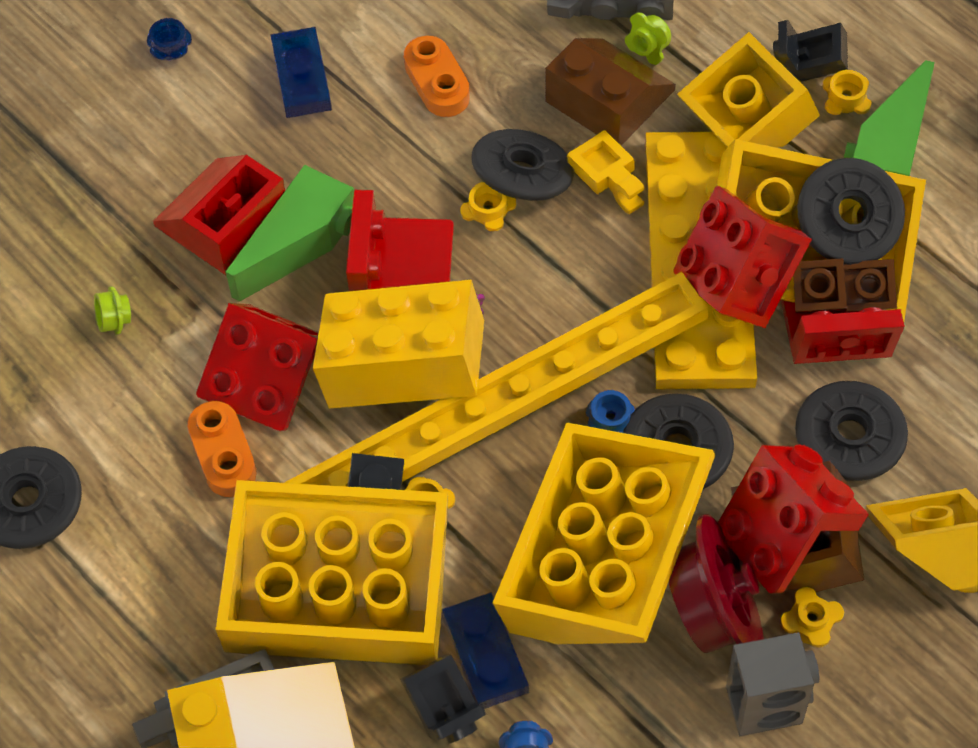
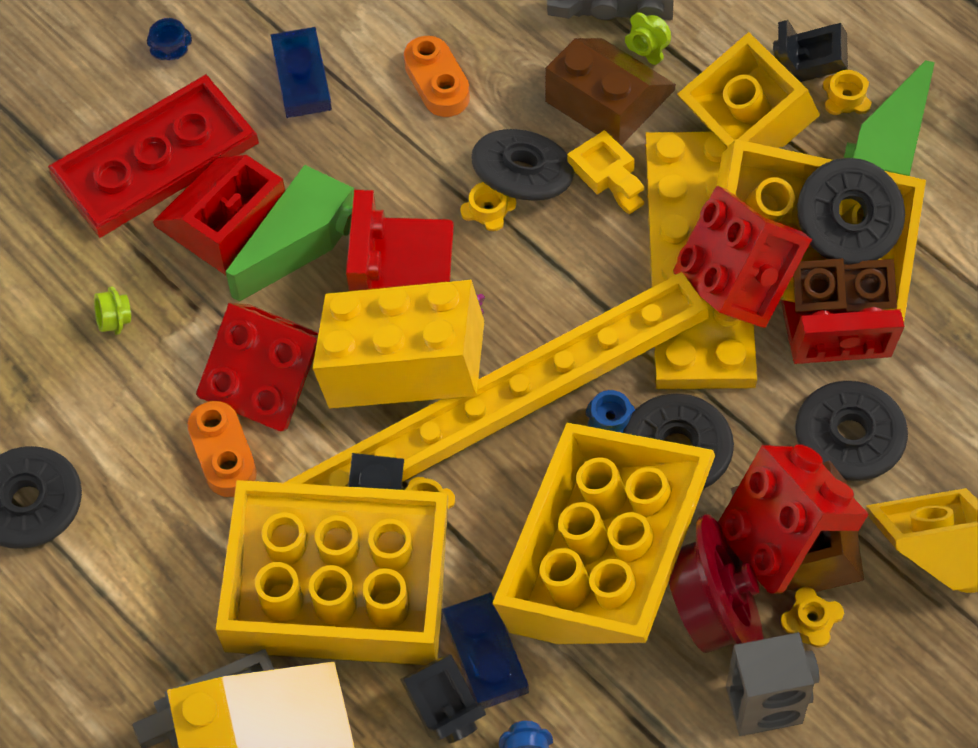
(152, 155): none -> red tile

